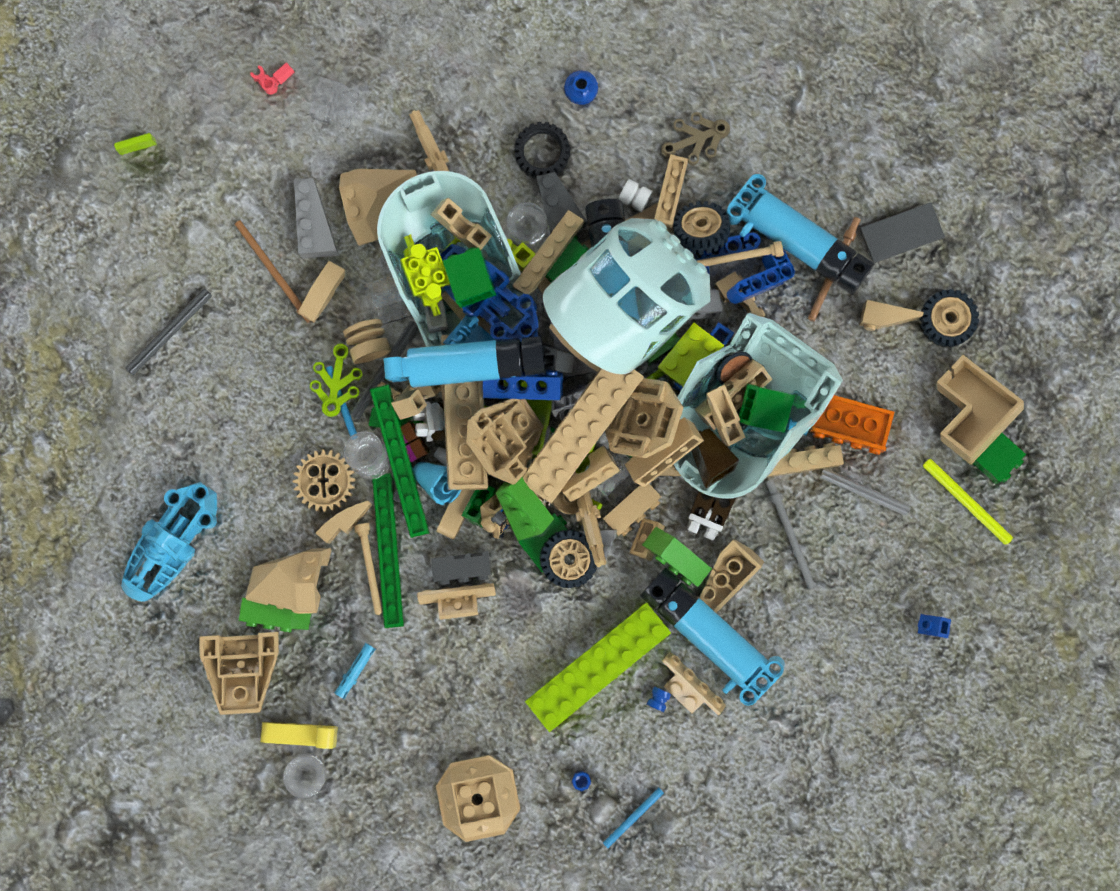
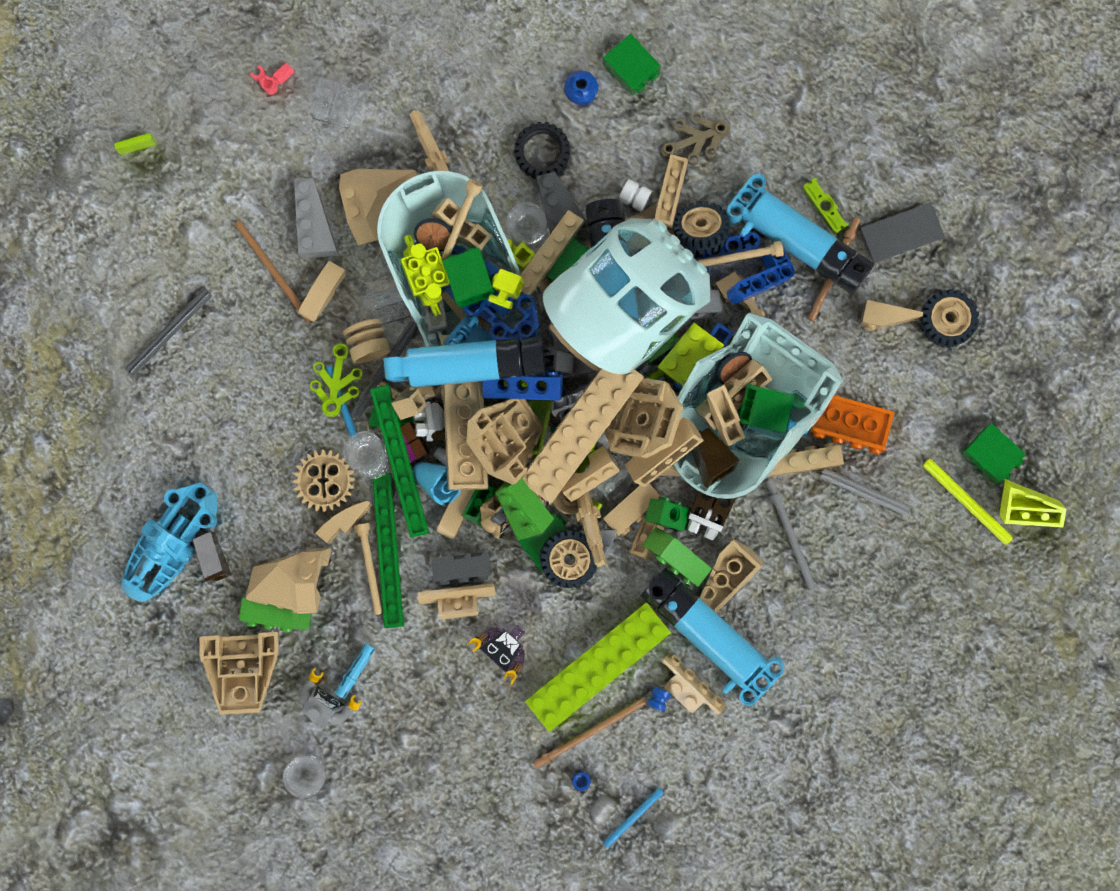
(211, 557): none -> slope
(299, 734): light yellow beam -> none
(322, 706): none -> light grey torso
(432, 233): none -> nougat wheel
(473, 188): none -> tan piece
(499, 793): tan piece -> none
(502, 649): none -> torso
(507, 285): none -> neon yellow brick
(546, 758): none -> medium nougat bar
(632, 65): none -> green brick
(667, 514): none -> green brick
(830, 217): none -> lime piece
(934, 626): blue brick -> none
(985, 408): tan piece -> none
(1030, 507): none -> neon yellow wedge

